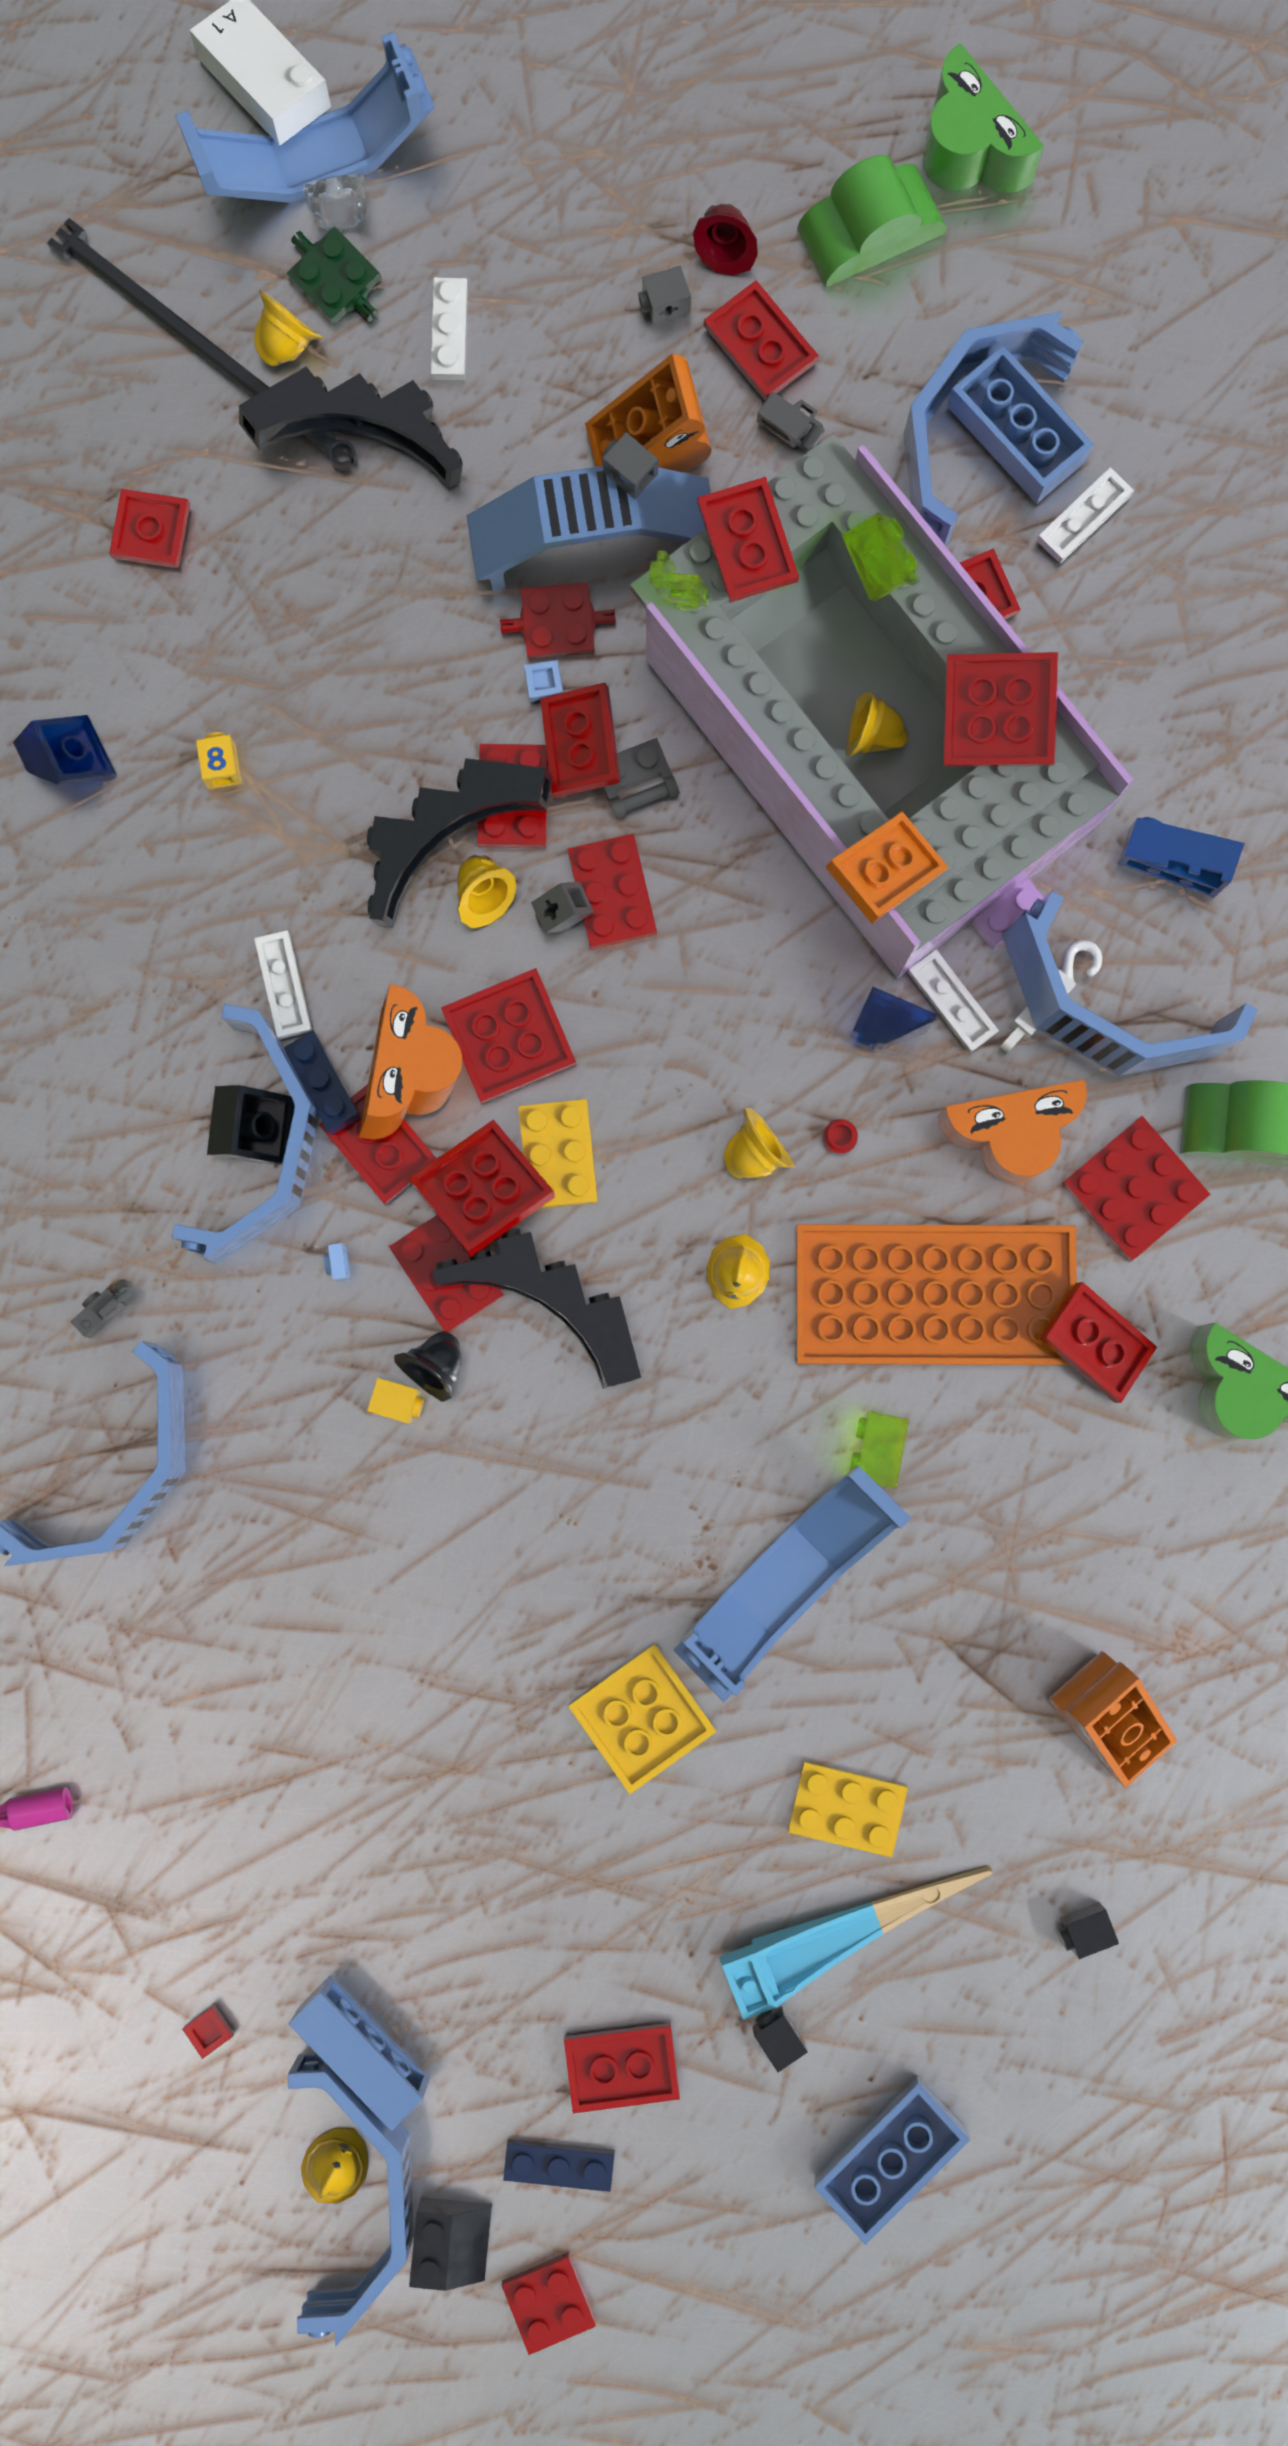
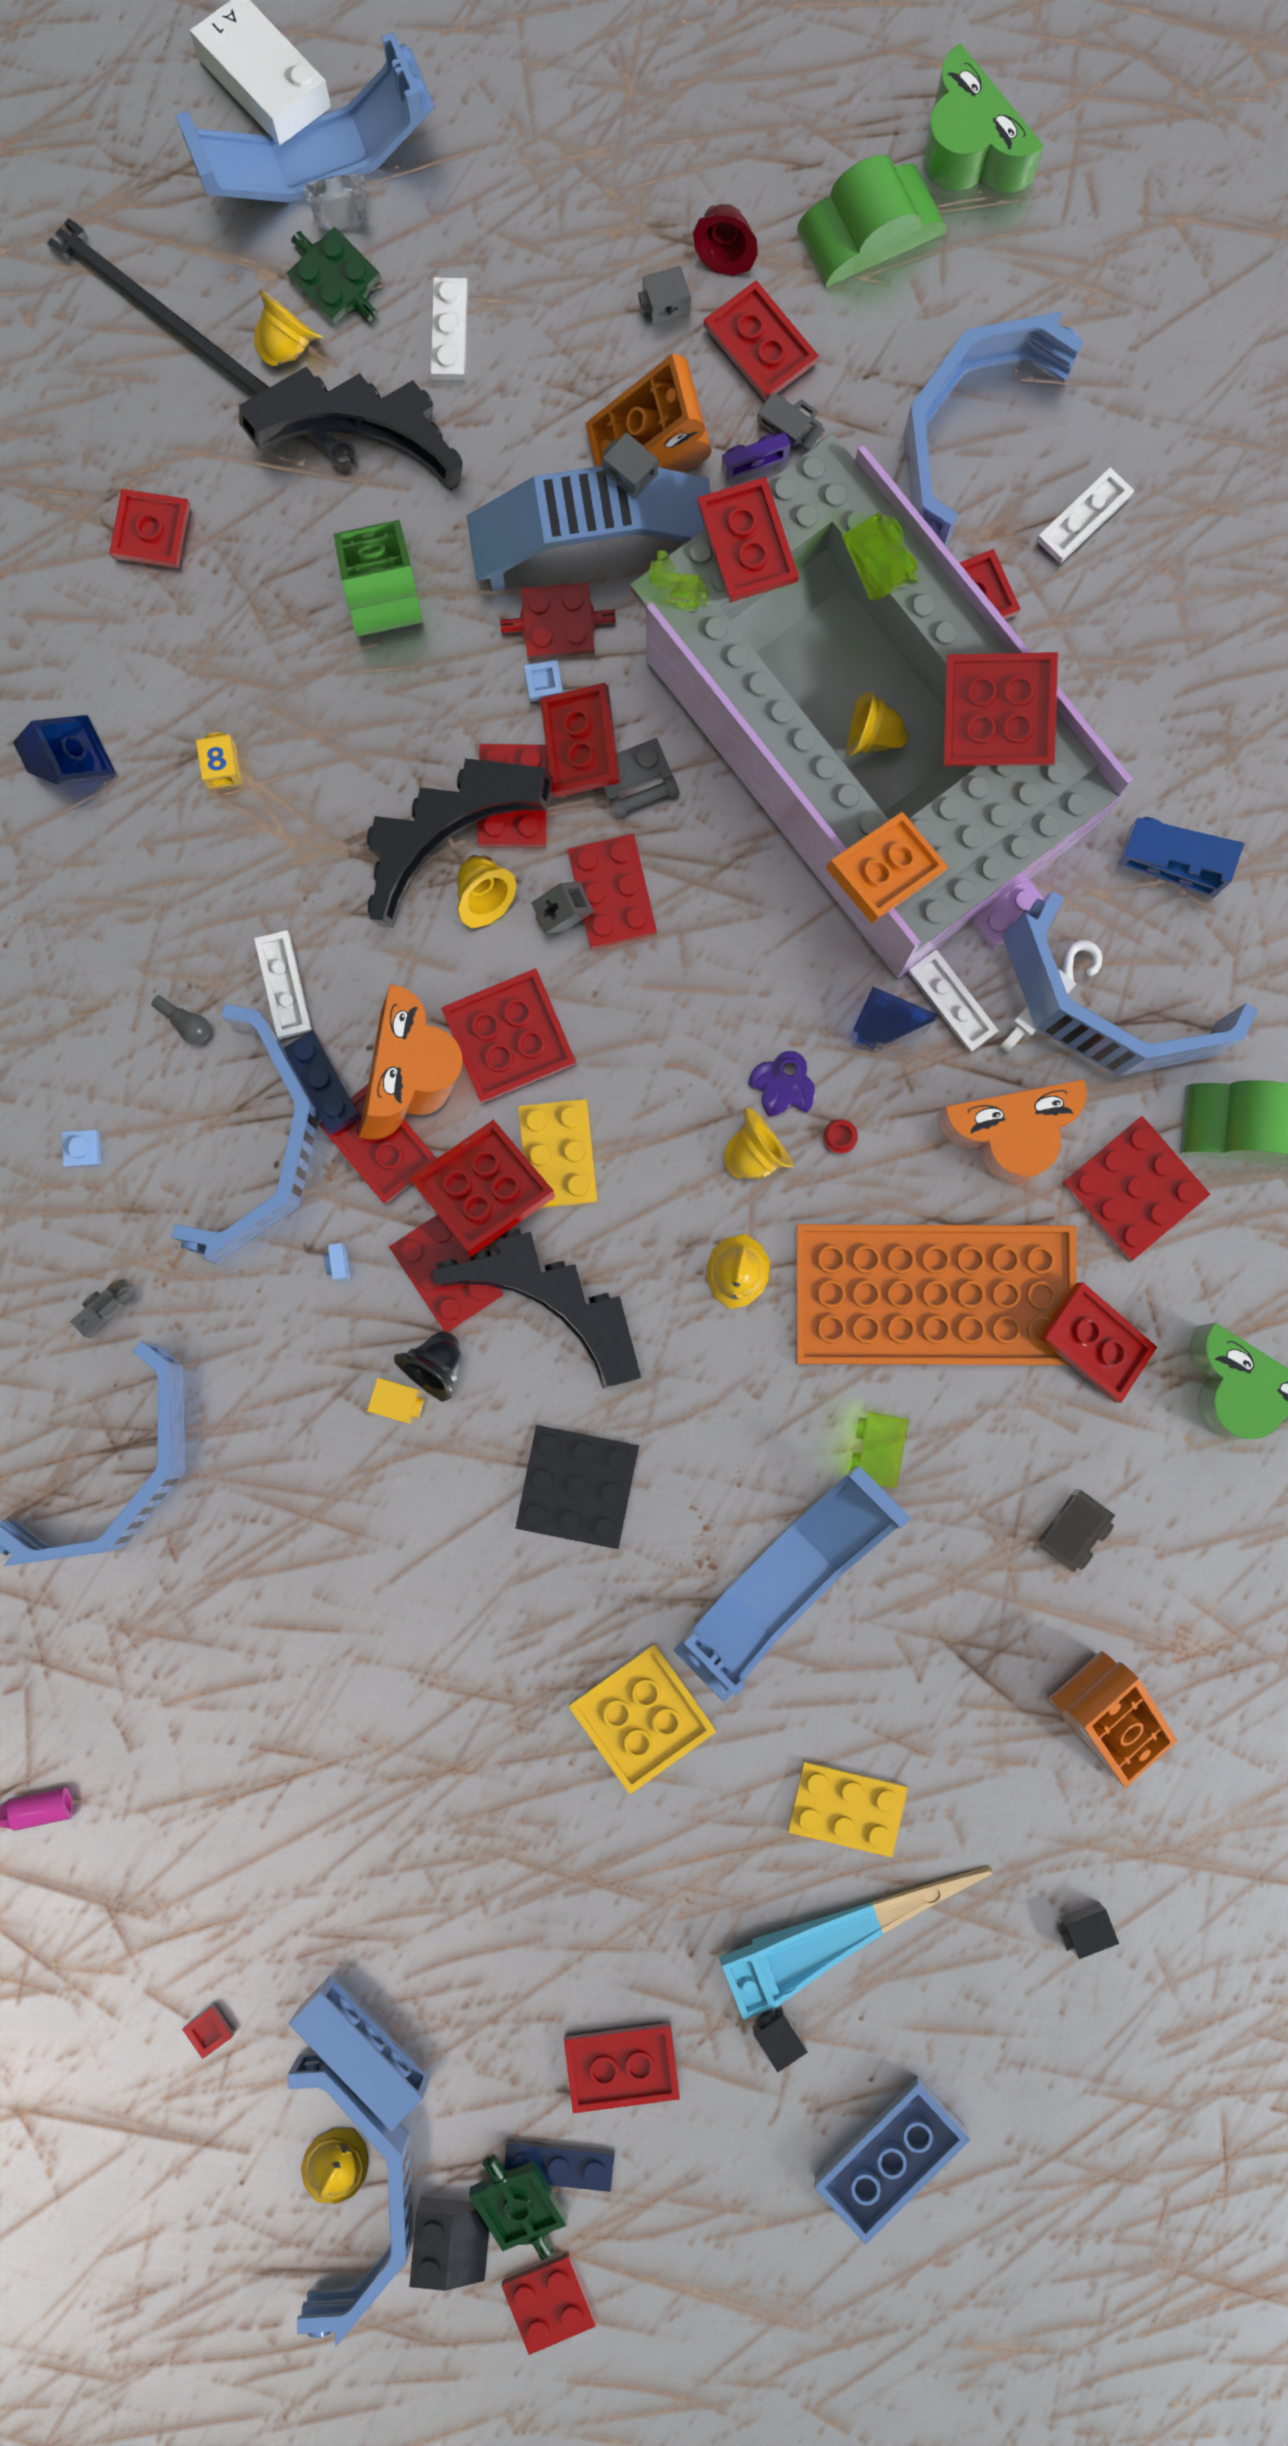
(81, 1148): none -> light blue plate
(190, 1026): none -> dark grey piece
(250, 1124): black slope -> none
(377, 578): none -> bright green brick
(518, 2206): none -> dark green plate
(577, 1487): none -> black plate
(763, 453): none -> dark purple plate
(781, 1088): none -> dark purple plate
(1019, 424): medium blue brick -> none
(1075, 1531): none -> clear smoke brick

